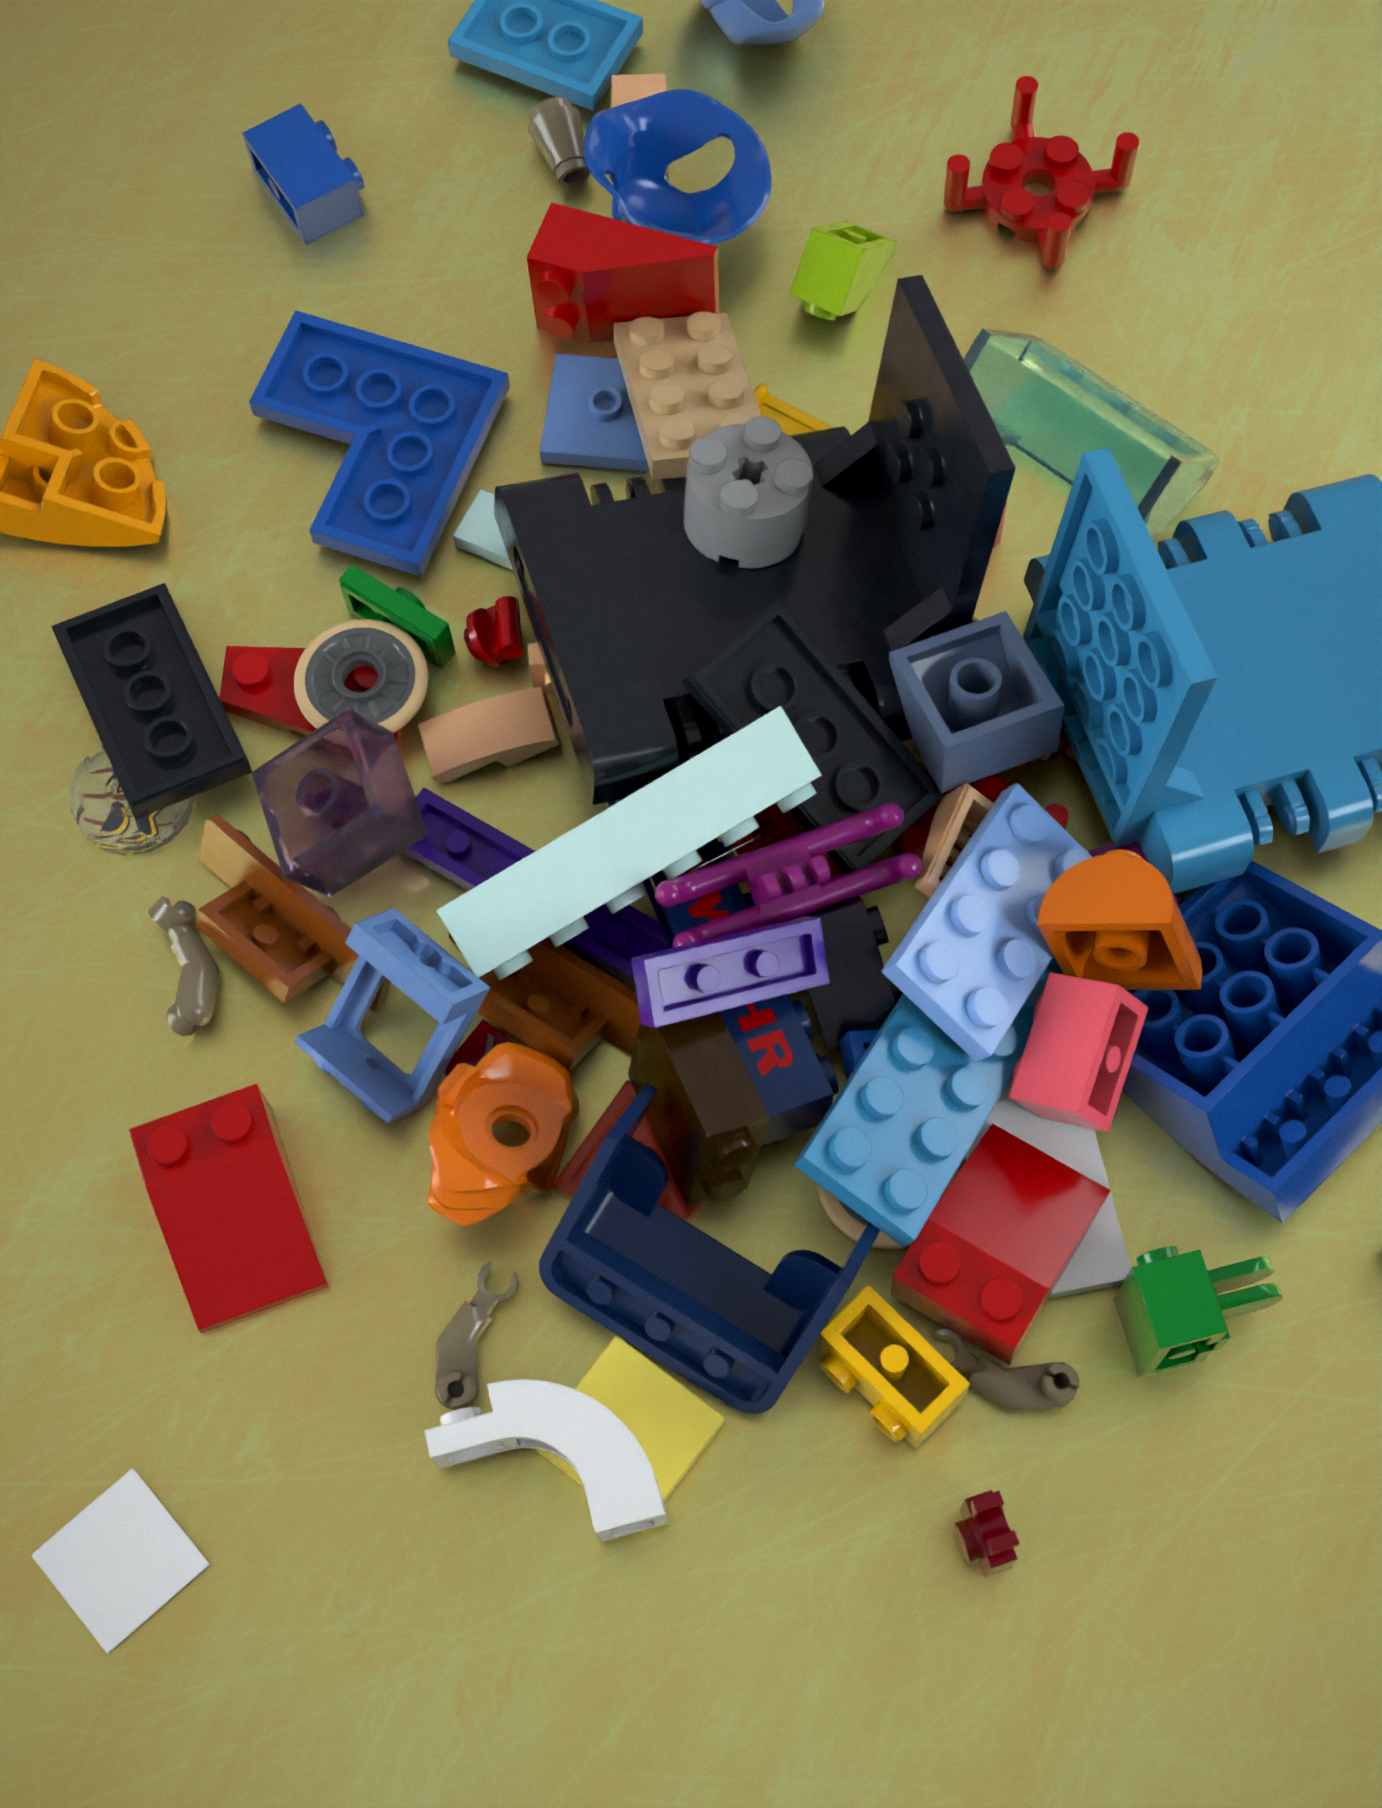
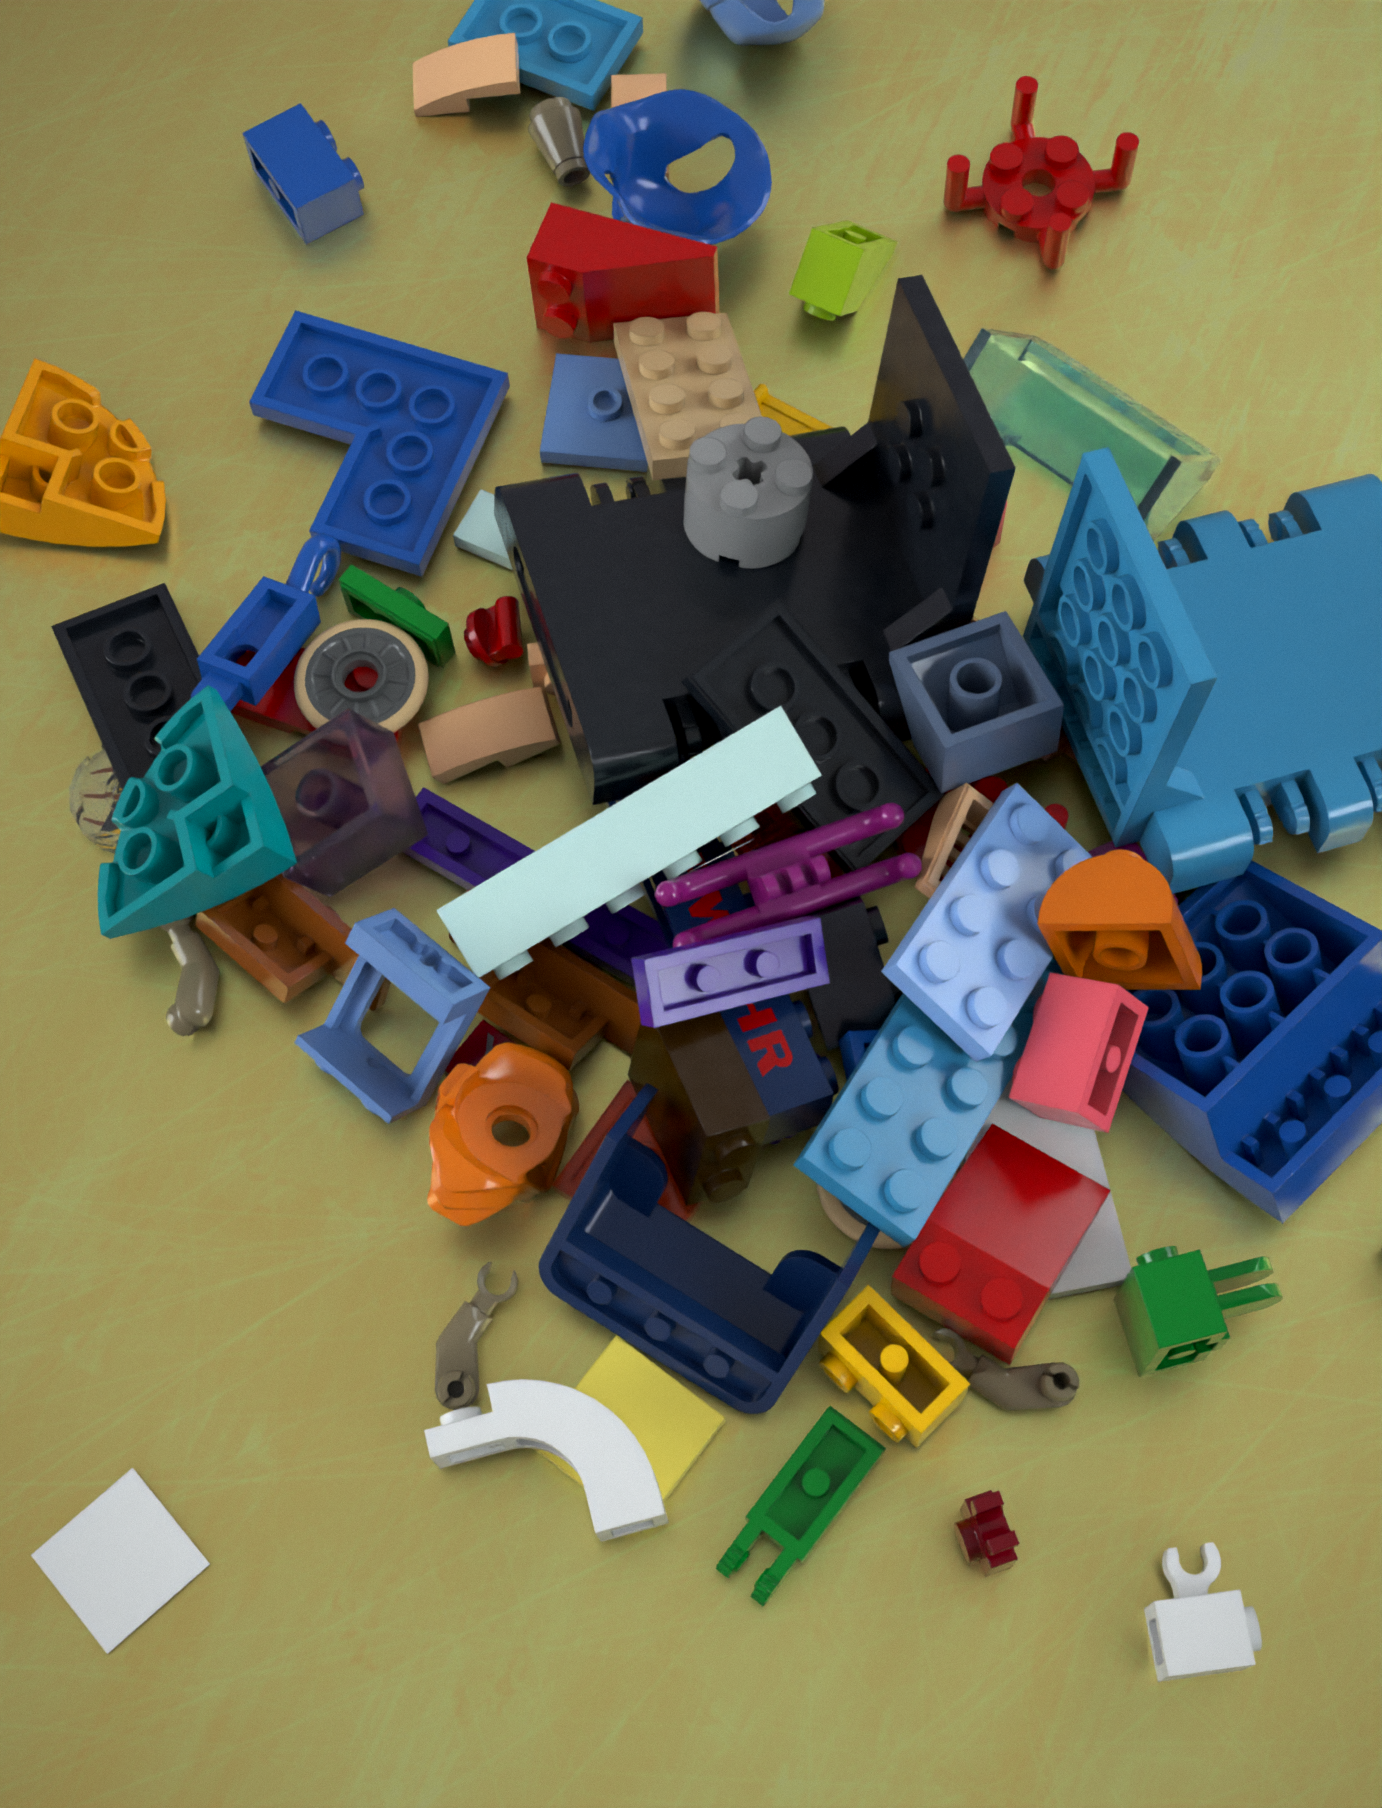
(192, 826): none -> teal brick
(229, 1207): red slope -> none
(272, 623): none -> blue piece
(465, 71): none -> light nougat slope
(804, 1498): none -> green hinge
(1200, 1630): none -> white brick

